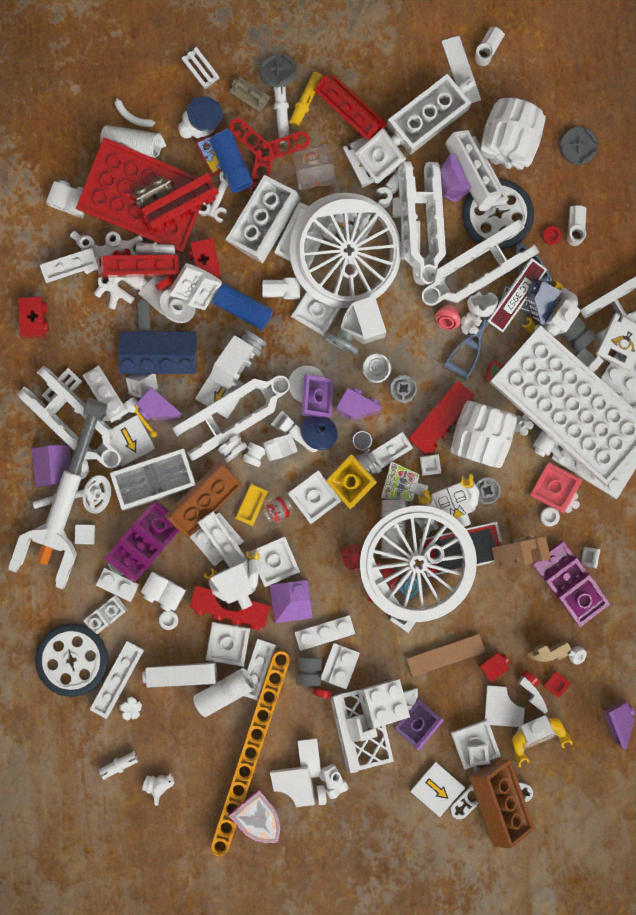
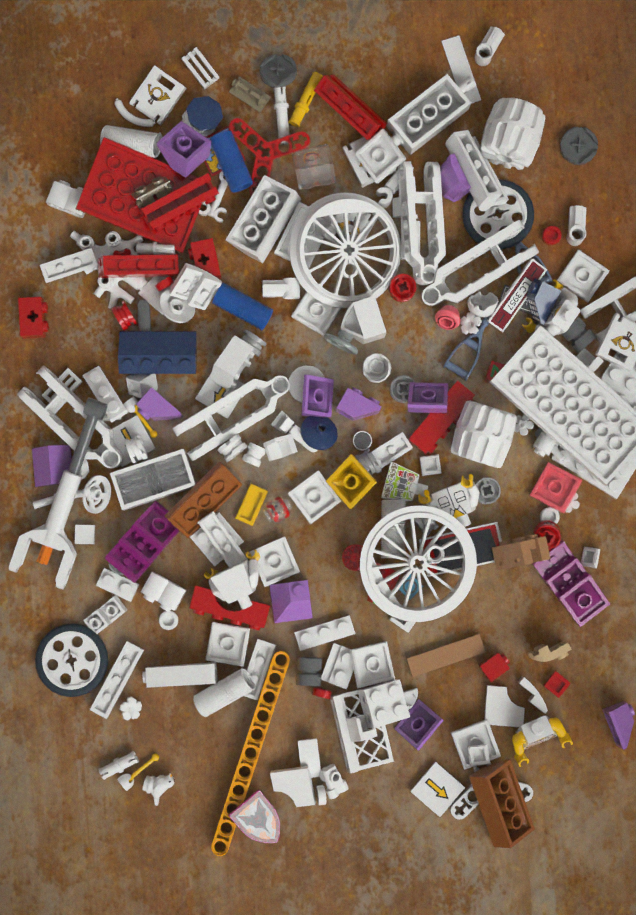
(123, 315): none -> red wheel
(127, 780): none -> hinge
(136, 449): none -> white wheel
(155, 98): none -> white container
(184, 148): none -> medium lavender slope
(372, 664): none -> white tile
(402, 288): none -> red wheel
(428, 397): none -> medium lavender slope
(531, 678): red tile -> none
(551, 532): none -> red wheel
(577, 655): white piece -> none
(583, 276): none -> white tile

